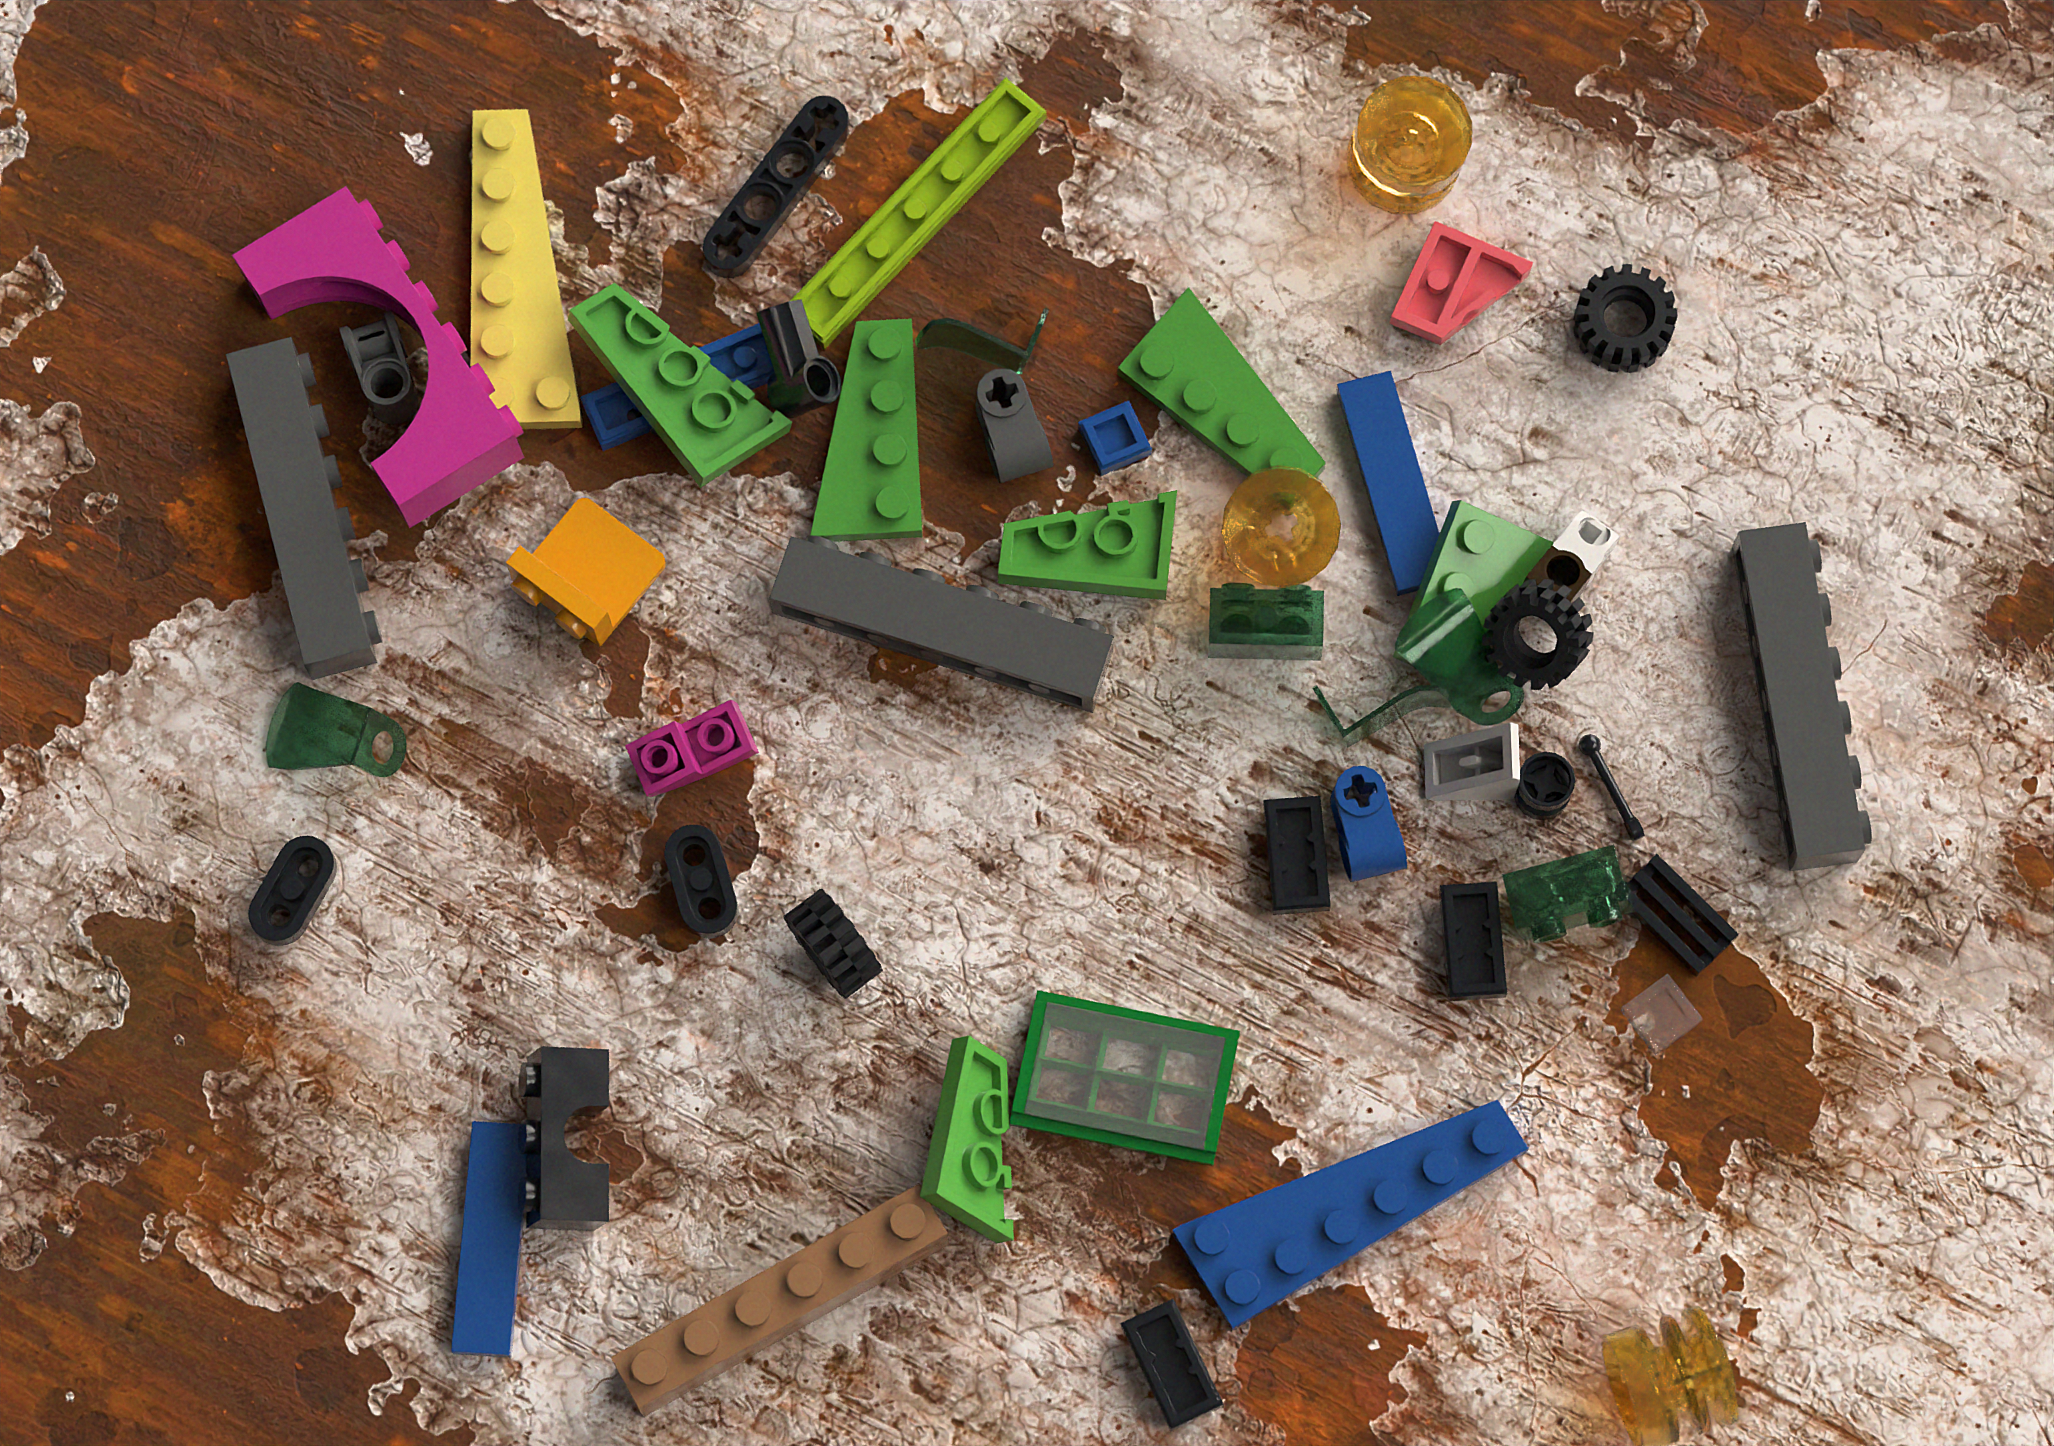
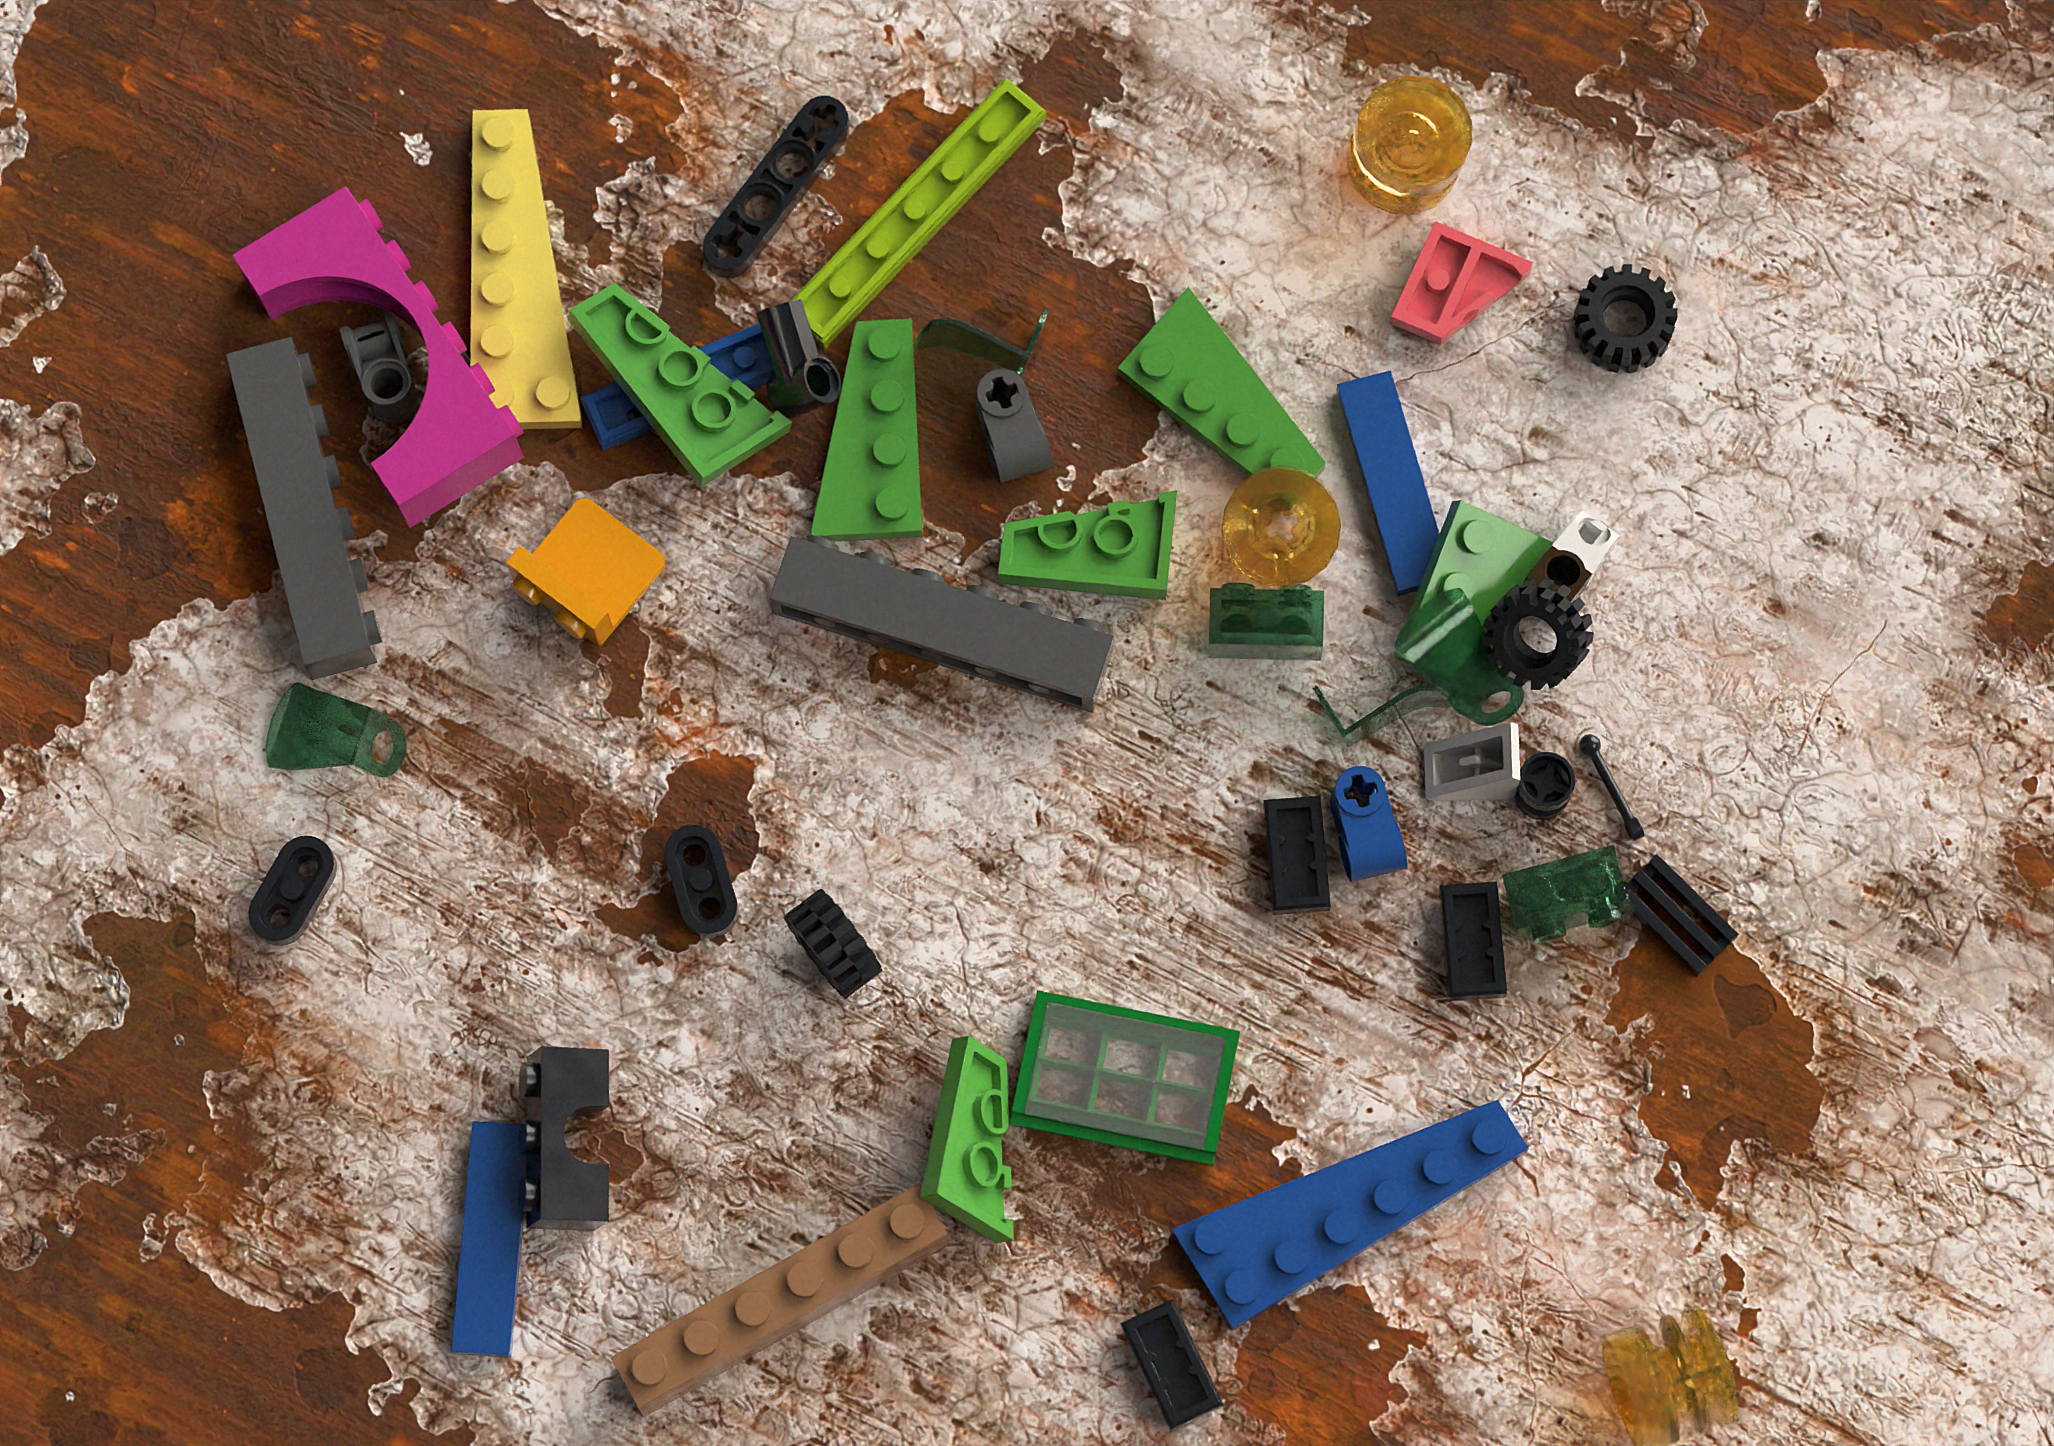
(691, 750): dark pink slope -> none
(1114, 438): blue tile -> none
(1661, 1014): clear tile -> none
(1799, 696): dark grey brick -> none

